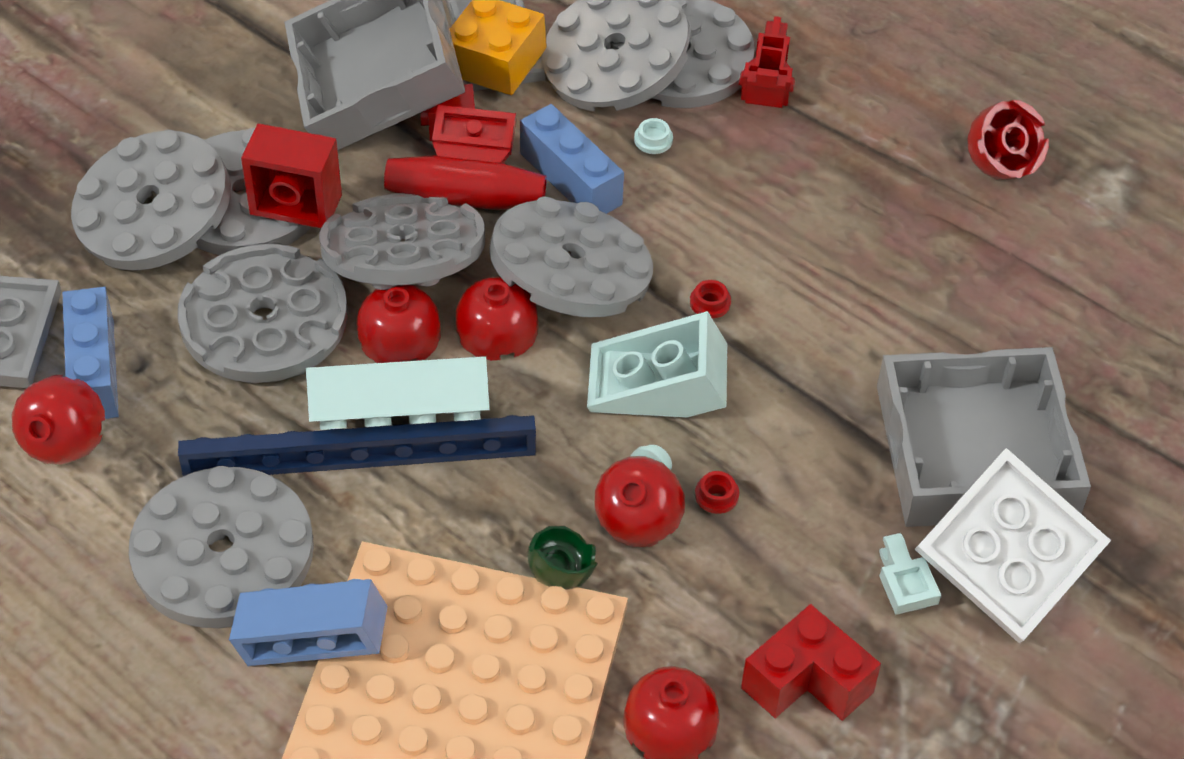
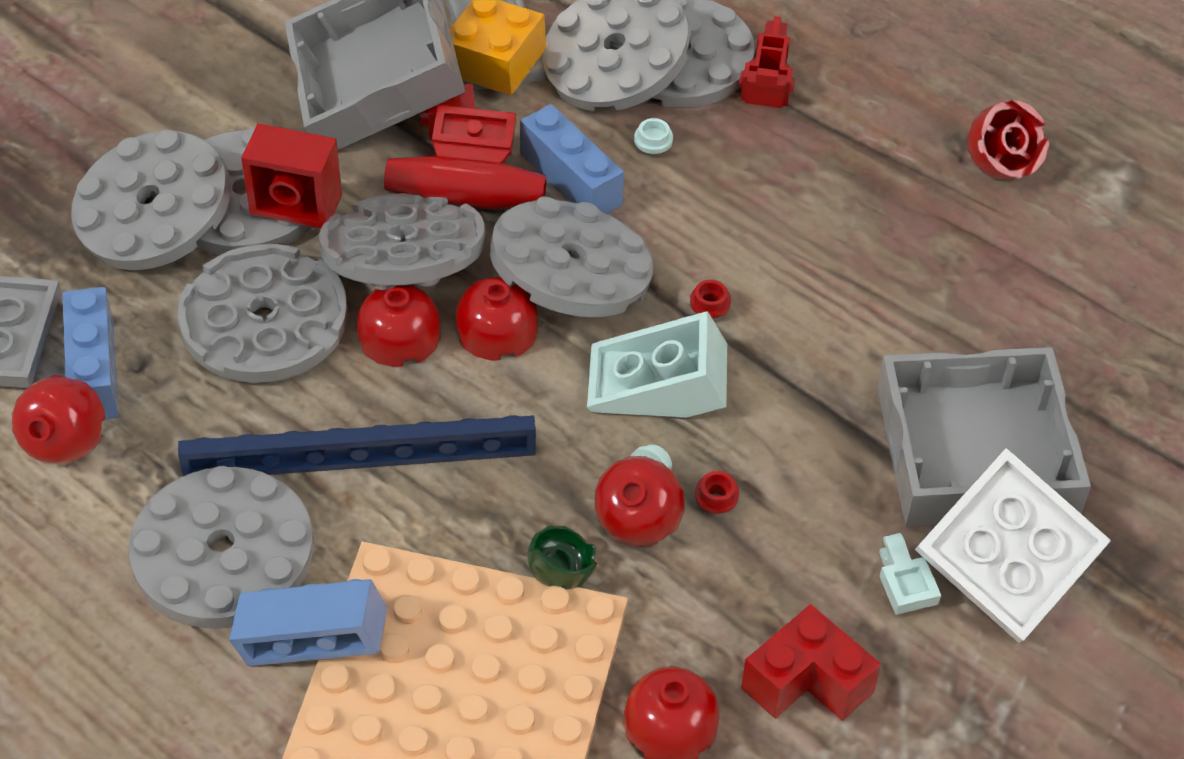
(397, 390): light aqua slope -> none

